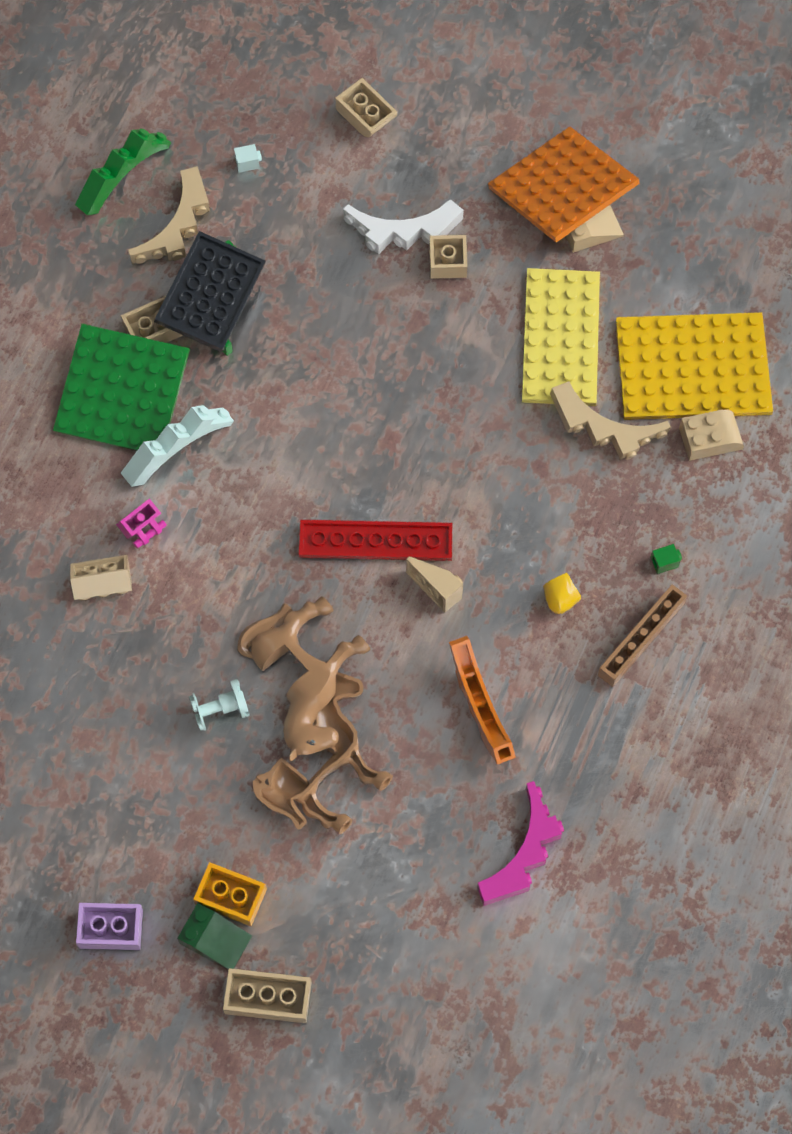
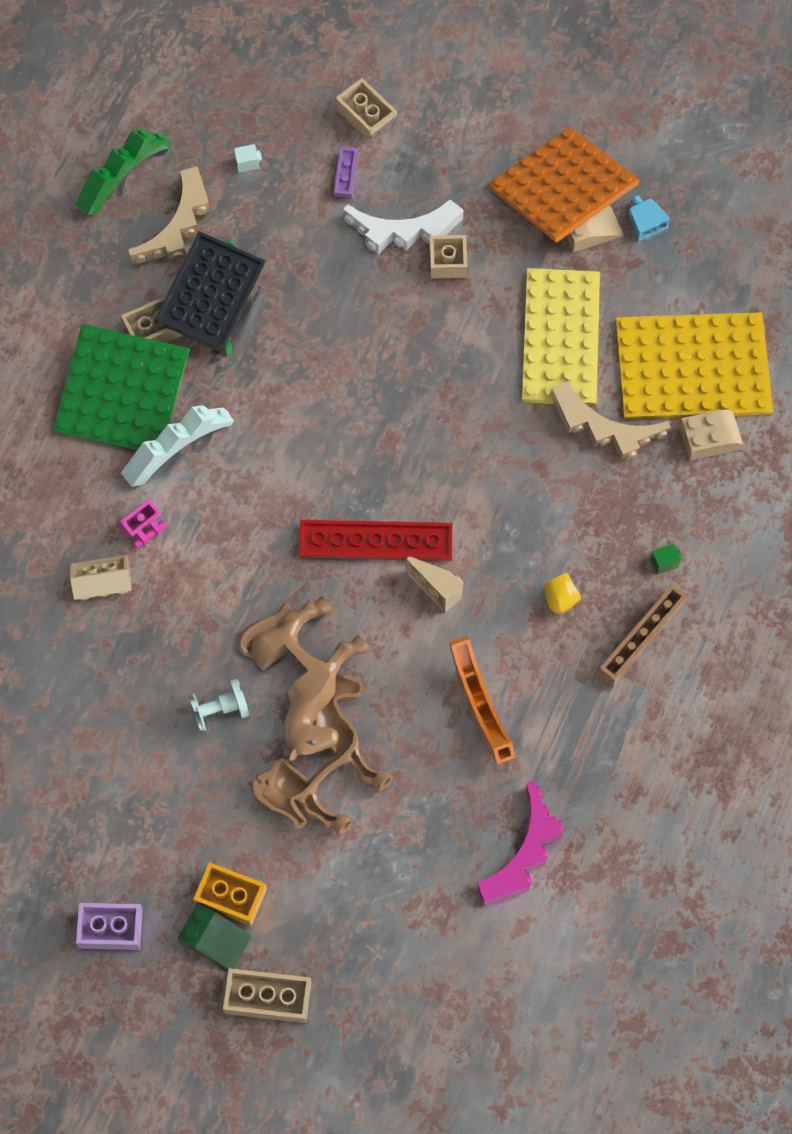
(346, 172): none -> medium lavender plate
(646, 218): none -> medium azure torso

